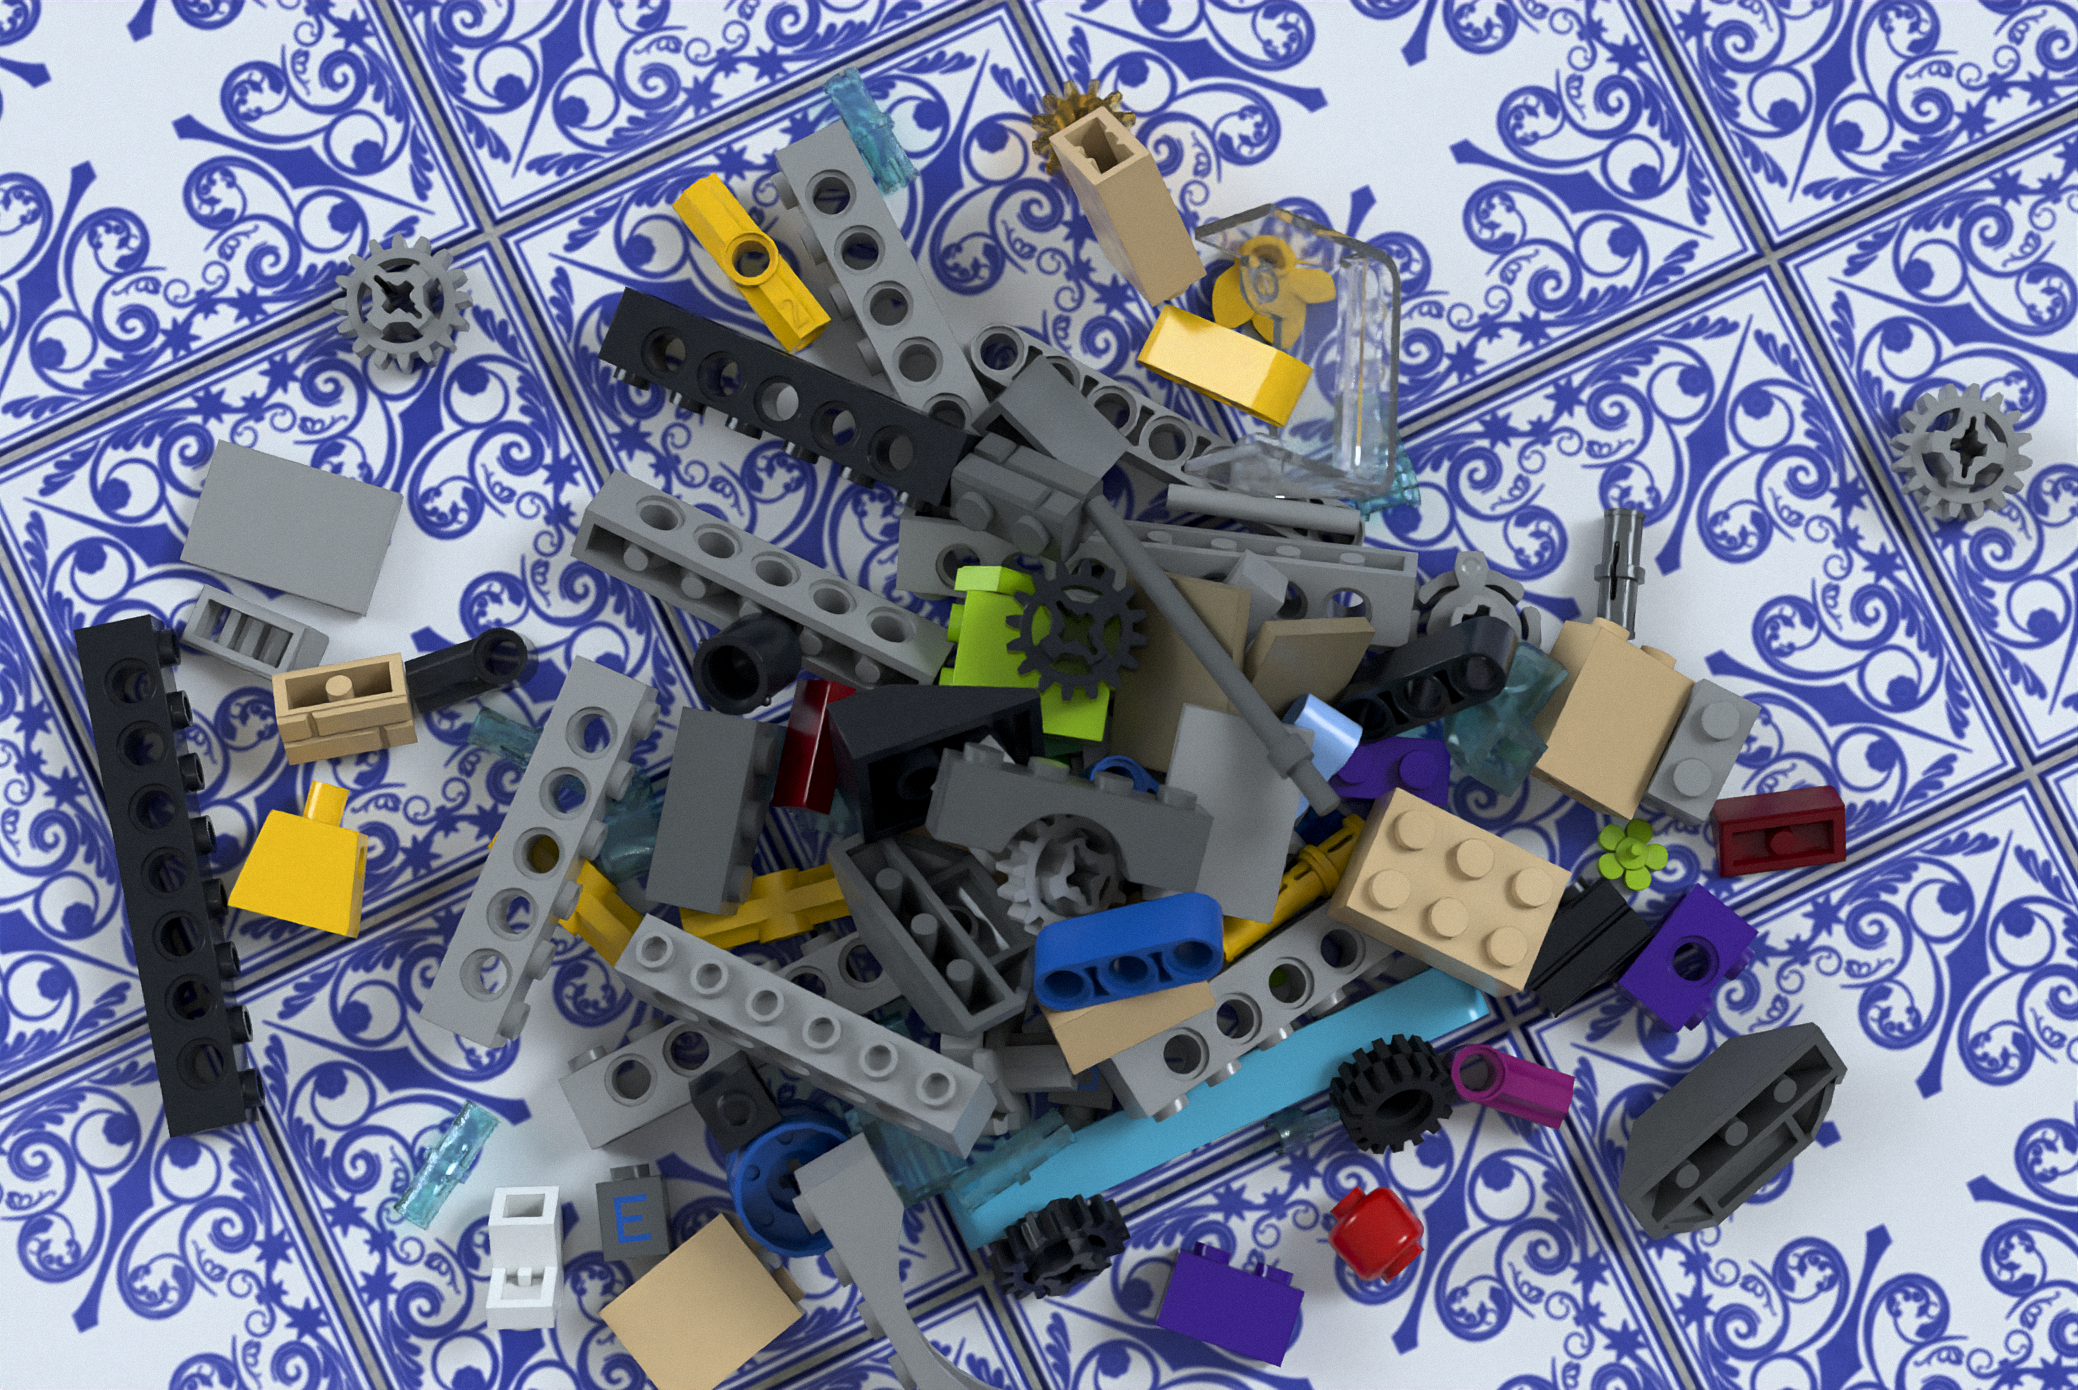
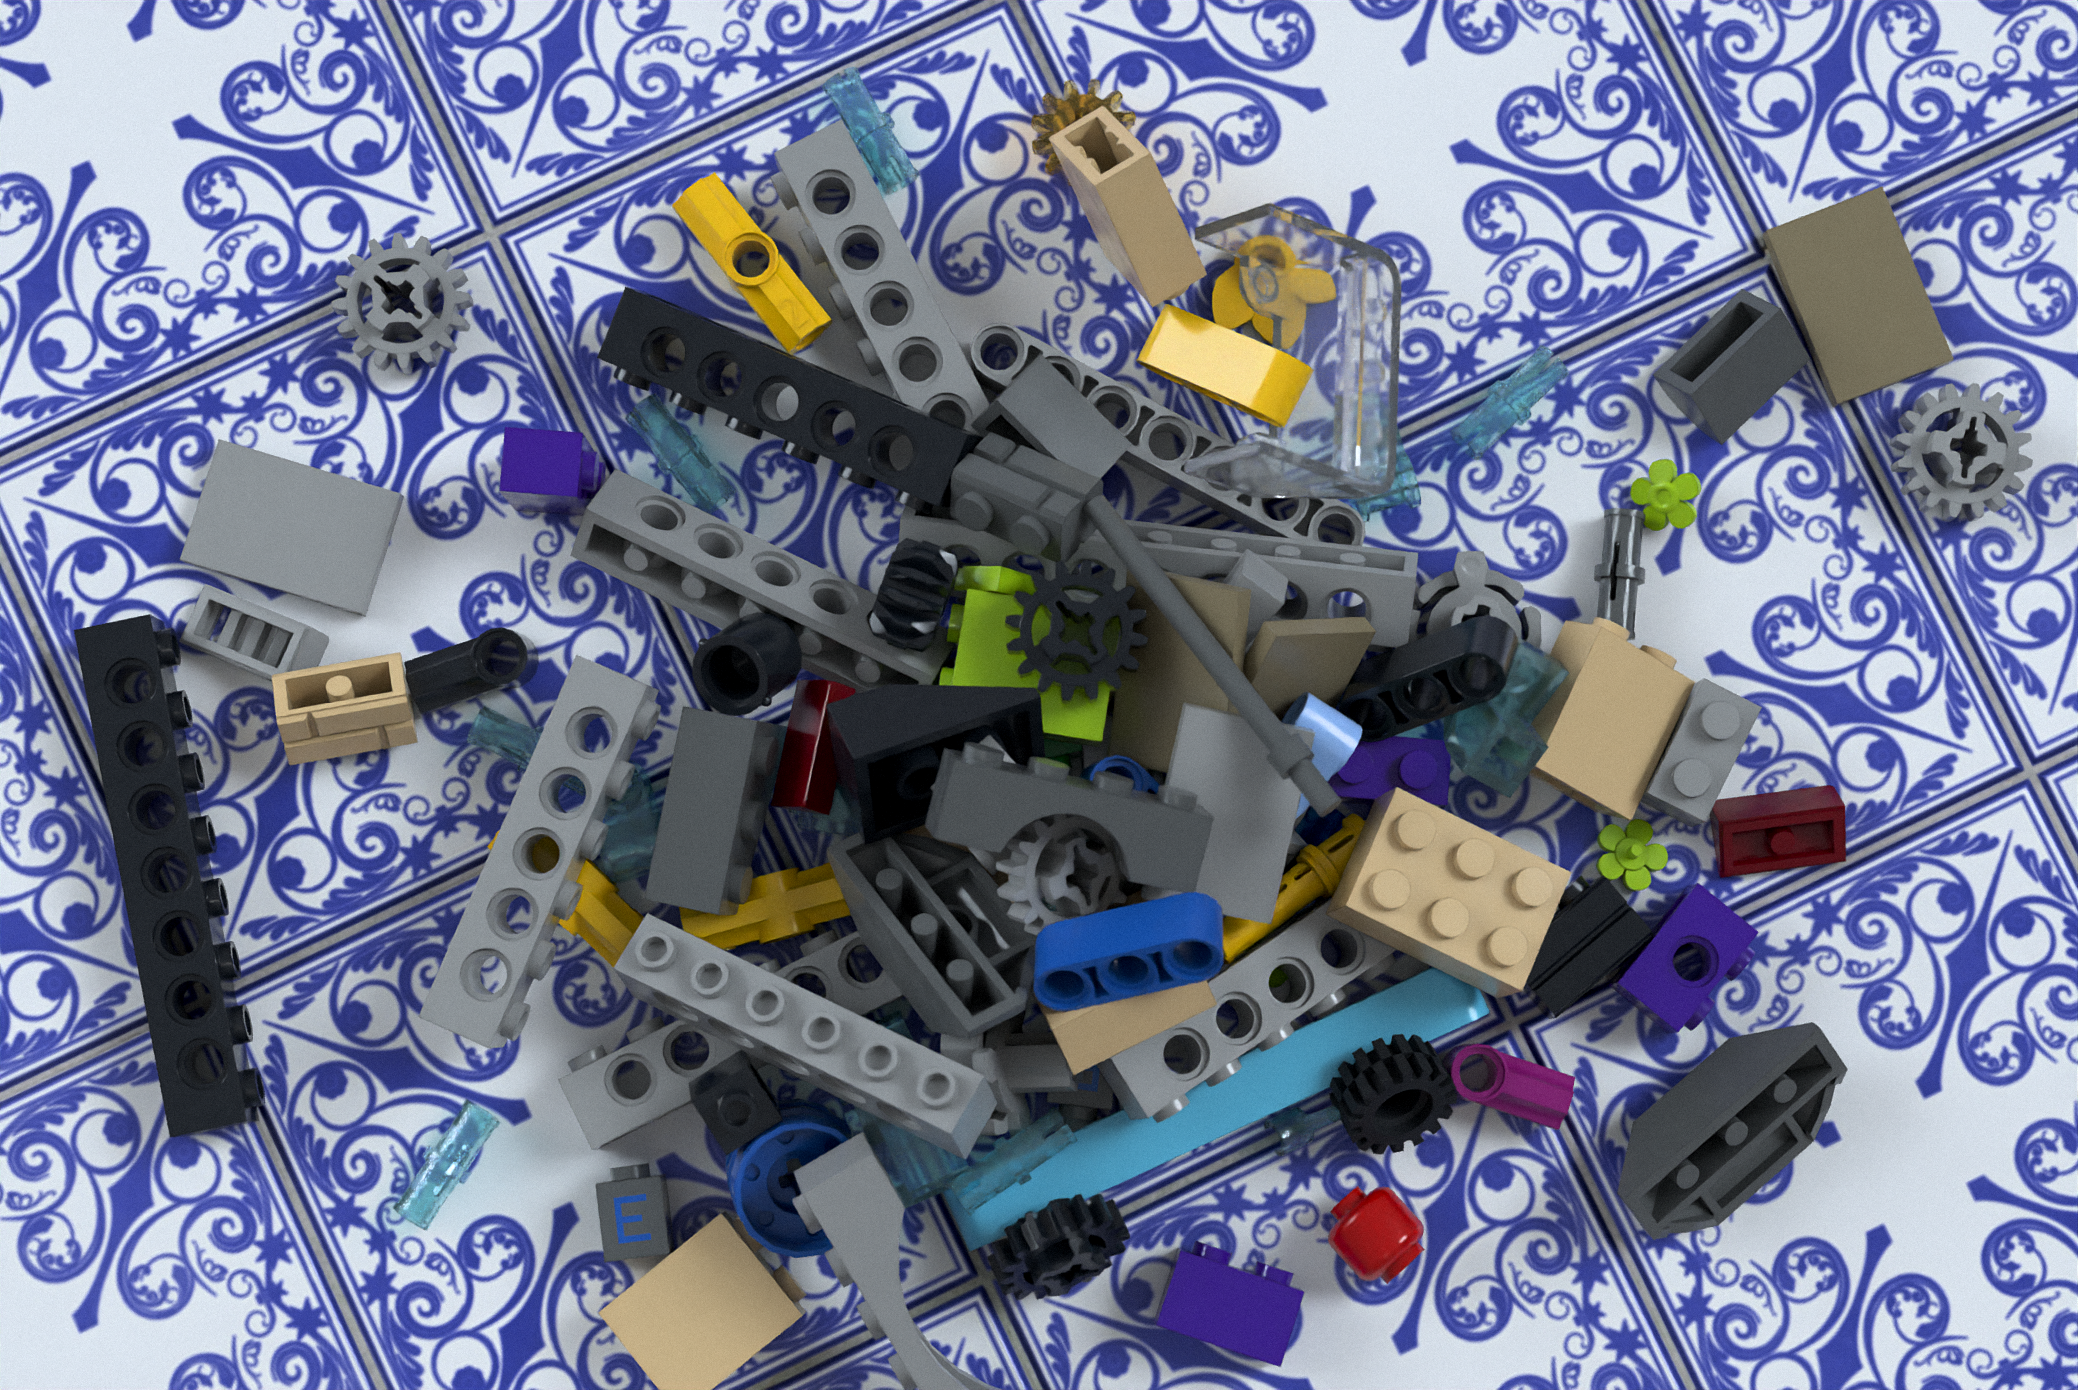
(307, 866): yellow torso -> none
(525, 1258): white brick -> none
(549, 471): none -> dark purple brick
(680, 454): none -> clear light blue pin
(914, 595): none -> black gear
(1263, 509): light grey bar -> none
(1509, 402): none -> clear light blue pin
(1666, 496): none -> lime plant
(1732, 365): none -> dark grey brick
(1857, 297): none -> dark tan tile

